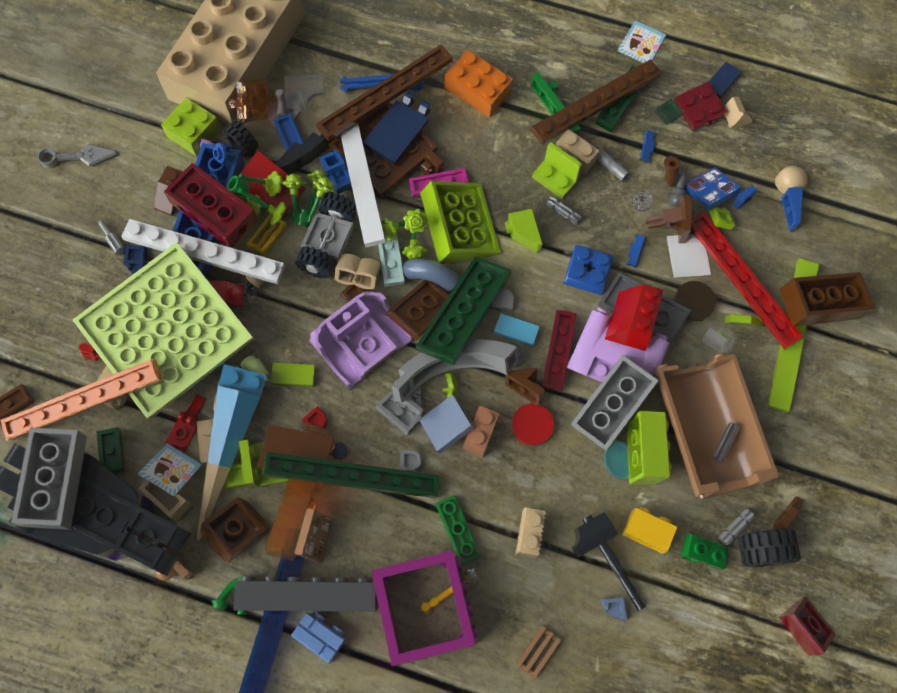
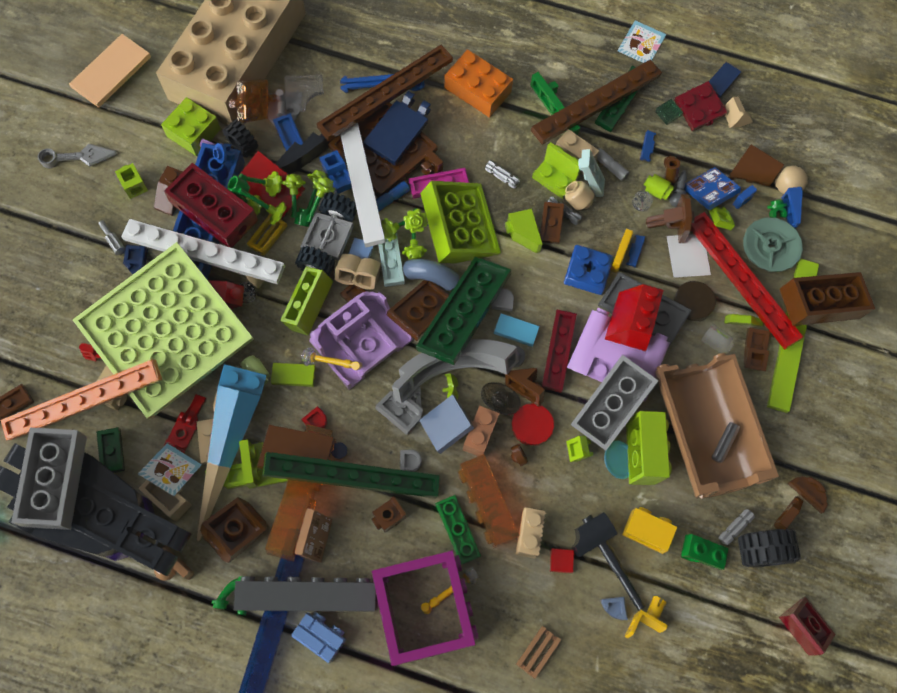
(110, 70): none -> light nougat tile
(131, 180): none -> lime brick
(306, 300): none -> lime brick
(309, 357): none -> yellow piece
(358, 248): none -> light blue tile
(393, 194): none -> blue piece
(397, 515): none -> reddish brown brick
(489, 501): none -> clear orange brick
(500, 398): none -> clear smoke dish
(502, 174): none -> flat silver axle
(518, 455): none -> reddish brown tile
(551, 222): none -> reddish brown plate
(561, 561): none -> red tile
(578, 448): none -> lime tile
(579, 195): none -> tan head
(592, 172): none -> light aqua plate
(621, 250): none -> yellow tile
(649, 618): none -> yellow bracket
(658, 187): none -> lime brick
(756, 167): none -> reddish brown slope
(756, 349): none -> reddish brown slope
(773, 232): none -> sand green piece
(777, 205): none -> green plate
(811, 491): none -> reddish brown tile

